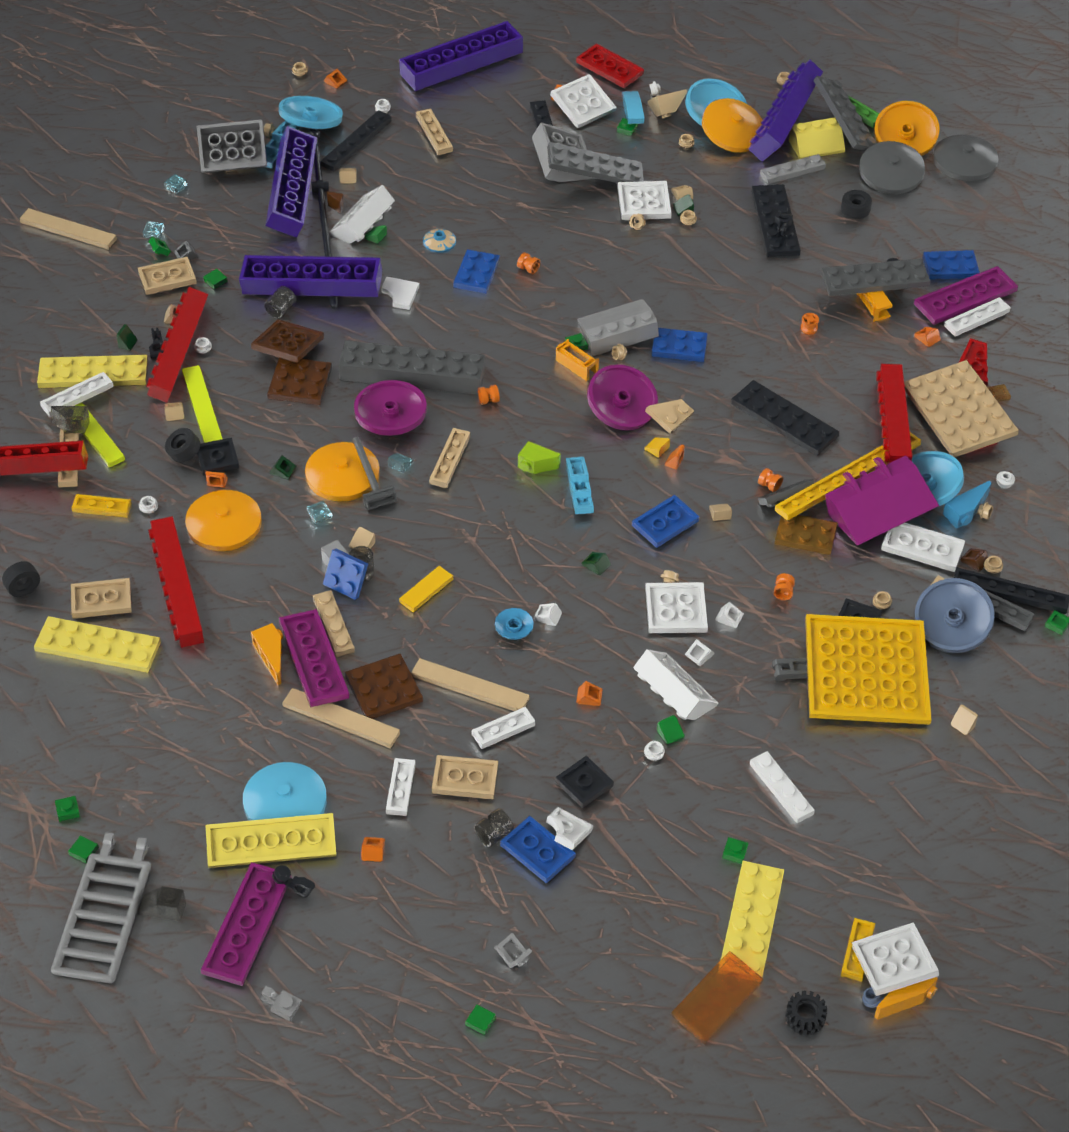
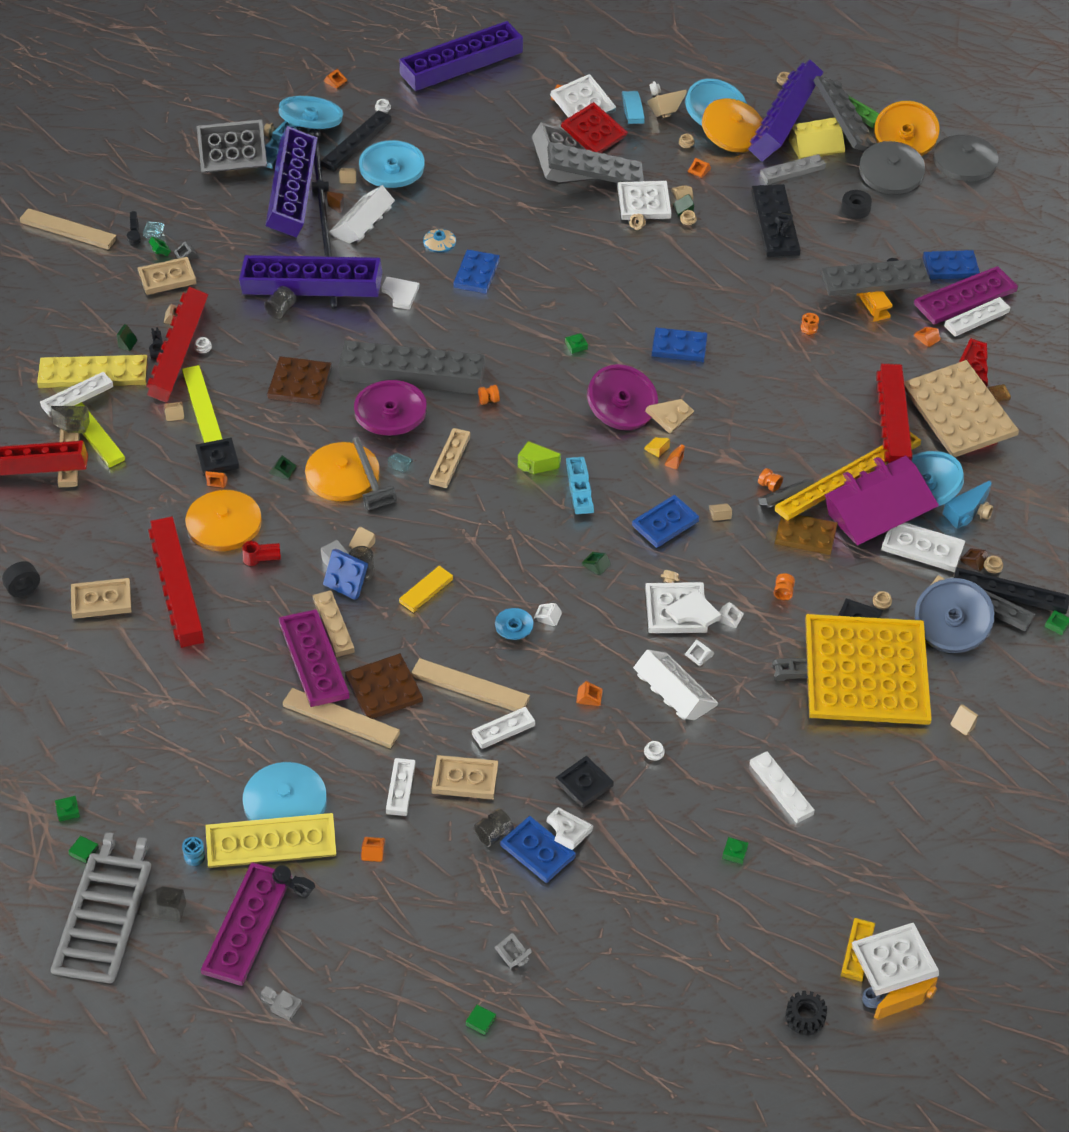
(97, 644): light yellow plate -> none
(101, 505): yellow tile -> none
(133, 236): none -> black piece
(148, 504): white plate -> none
(175, 183): clear light blue plate -> none
(177, 439): black tyre -> none
(193, 851): none -> dark azure wheel
(215, 279): green tile -> none
(253, 552): none -> red piece
(269, 647): light orange slope -> none
(287, 340): reddish brown plate -> none
(299, 69): tan plate -> none
(319, 512): clear light blue plate -> none
(376, 234): green slope -> none
(391, 164): none -> medium azure dish
(434, 131): tan plate -> none
(527, 262): orange wheel -> none
(540, 113): black plate -> none
(576, 359): light orange window -> none
(594, 128): none -> red plate
(610, 65): red plate -> none
(619, 352): tan plate -> none
(621, 324): light grey slope -> none
(625, 128): green plate -> none
(670, 730): green slope -> none
(695, 609): none -> white tile
(699, 168): none -> orange slope
(717, 997): clear orange tile -> none
(753, 914): light yellow plate -> none
(785, 417): black plate -> none
(1005, 479): white plate -> none

